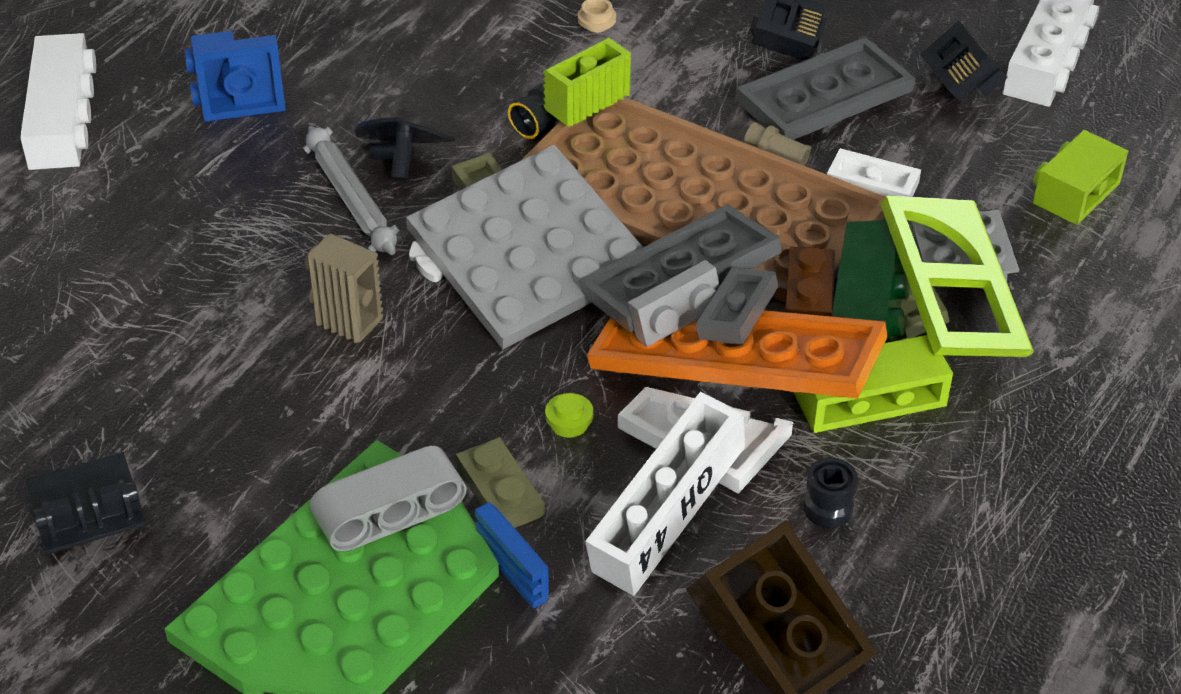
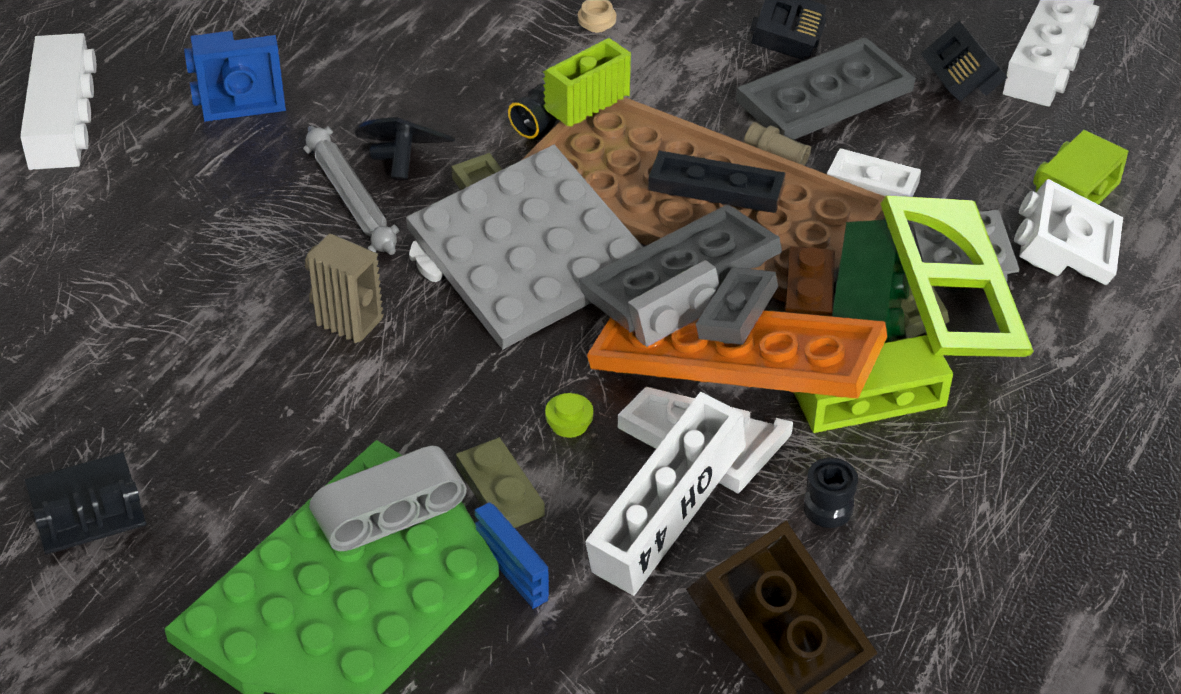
(716, 181): none -> black plate
(1070, 232): none -> white plate

